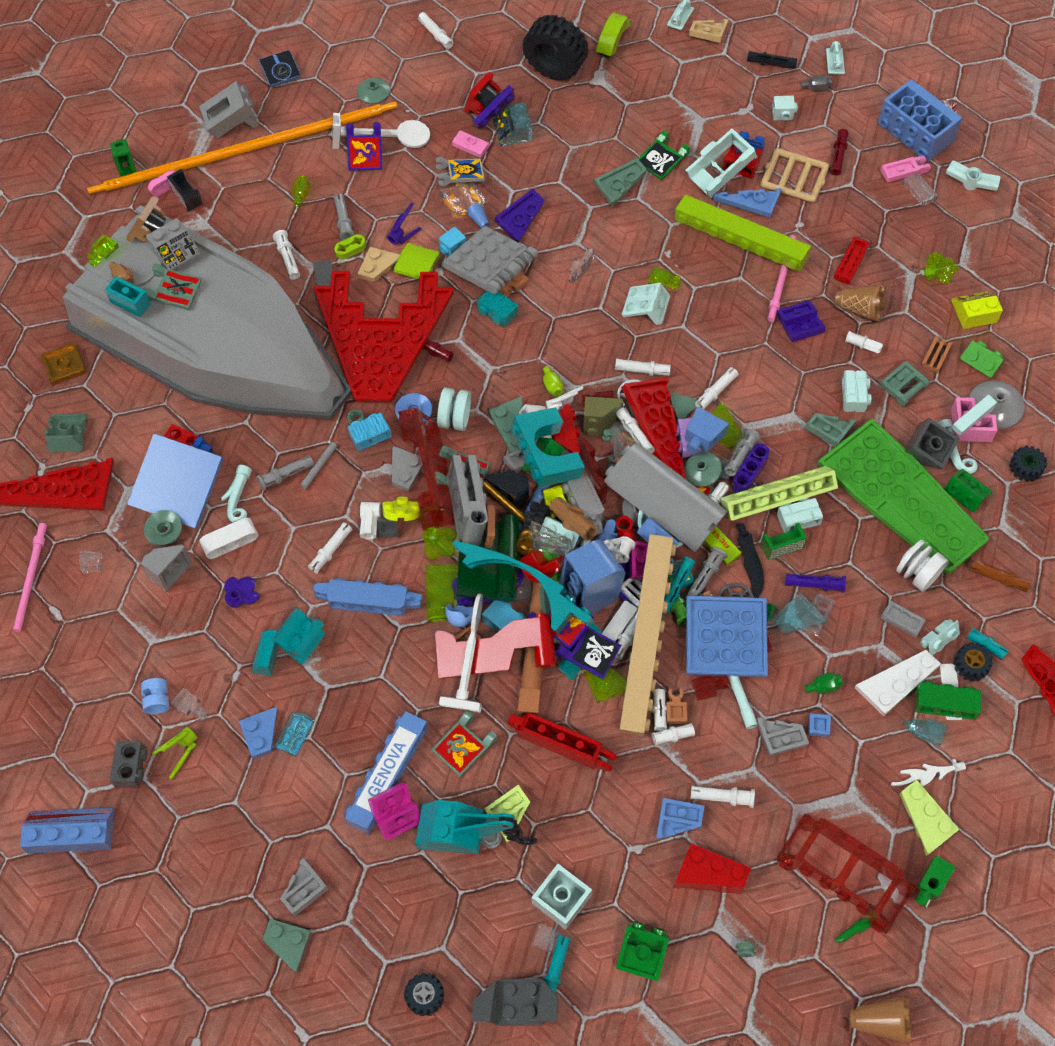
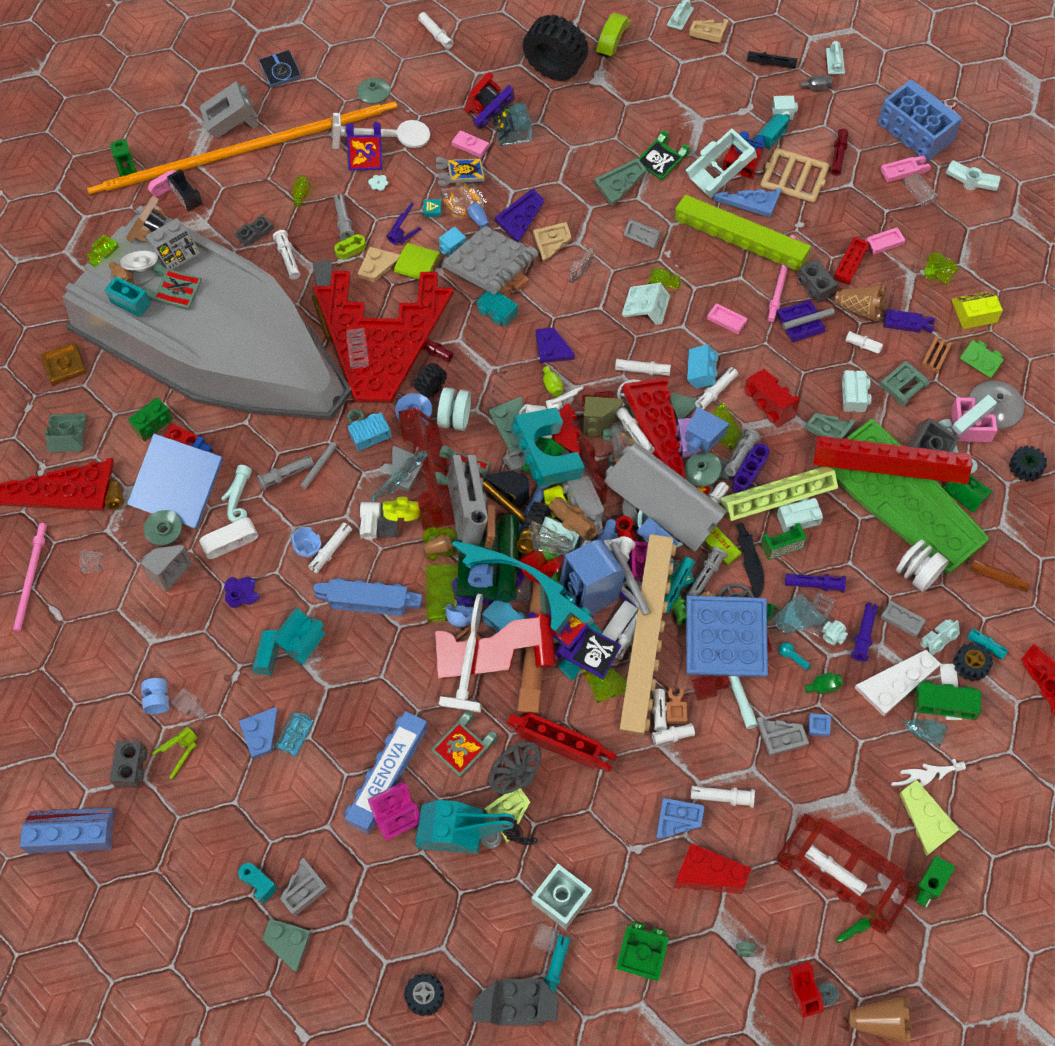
(114, 497): none -> pearl gold cone
(139, 260): none -> white dish
(150, 419): none -> green brick
(251, 233): none -> dark grey slope
(261, 883): none -> teal leg
(306, 542): none -> light blue hair
(321, 317): none -> pearl gold bar
(357, 336): none -> clear slope
(378, 182): none -> light aqua plant
(400, 475): none -> clear light blue windscreen
(430, 380): none -> black tyre
(432, 208): none -> teal tile
(438, 545): none -> medium nougat cone
(481, 576): none -> medium blue piece
(520, 772): none -> dark grey wheel
(551, 239): none -> tan wing
(552, 346): none -> dark purple wing
(630, 578): none -> light grey bar
(642, 233): none -> light grey plate
(702, 366): none -> medium azure brick
(727, 318): none -> bright pink tile
(772, 398): none -> red wedge
(774, 130): none -> teal brick
(787, 651): none -> teal bar
(804, 990): none -> red brick
(809, 318): none -> light grey bar
(813, 278): none -> dark grey brick
(834, 632): none -> light aqua gear
(834, 994): none -> clear light blue plate
(838, 872): none -> white pin
(864, 640): none -> dark purple pin
(885, 241): none -> bright pink tile
(892, 459): none -> red brick
(907, 321): none -> dark purple plate

